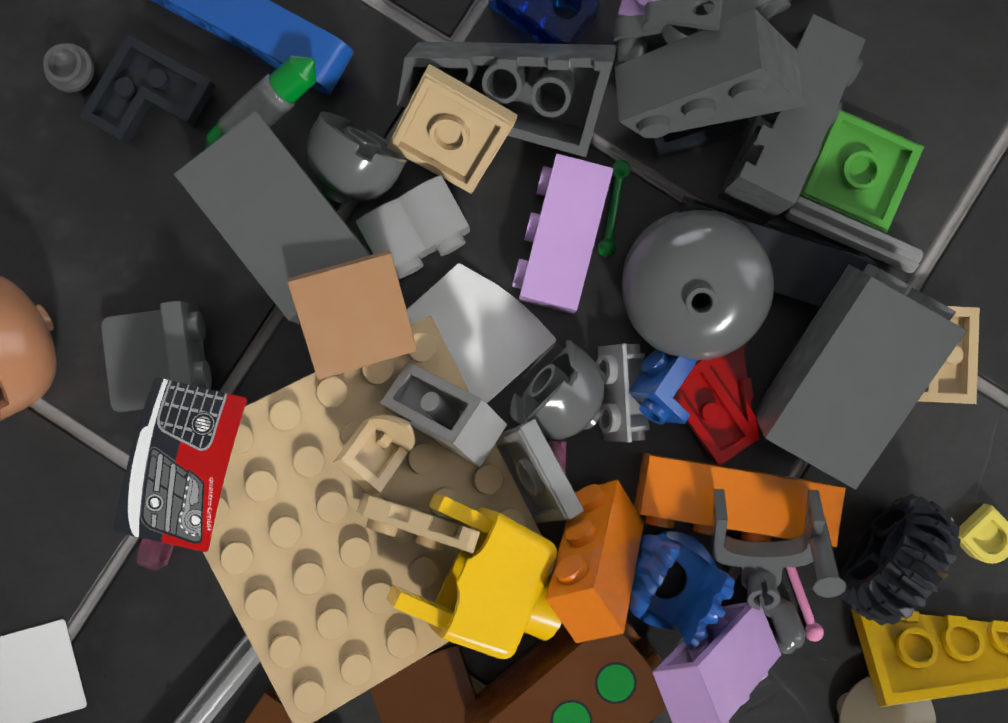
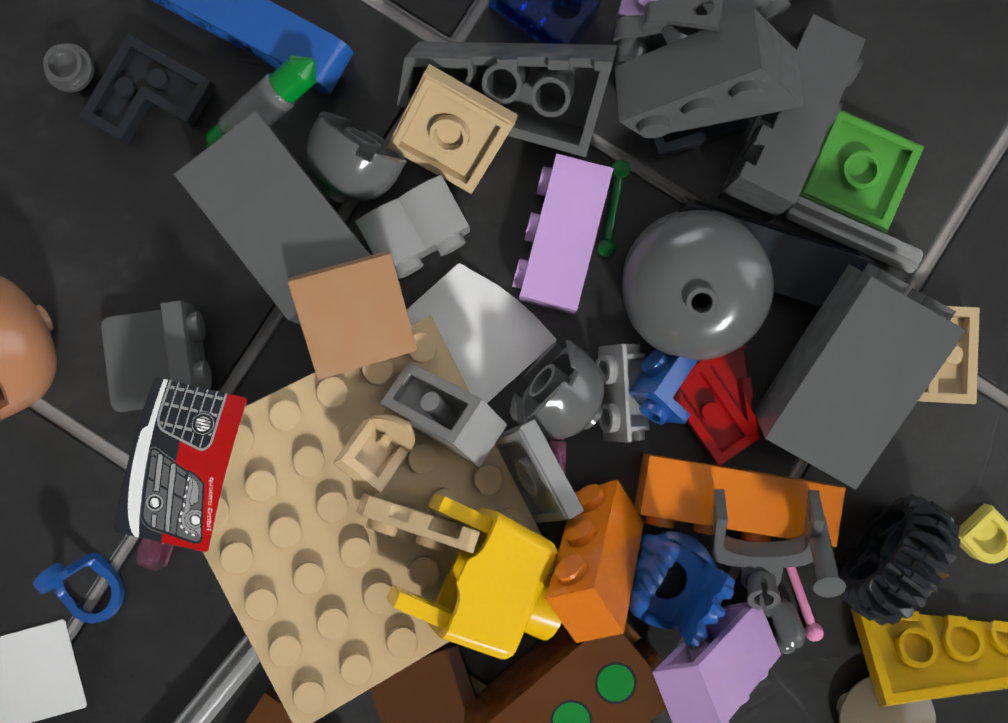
(55, 574): none -> blue piece

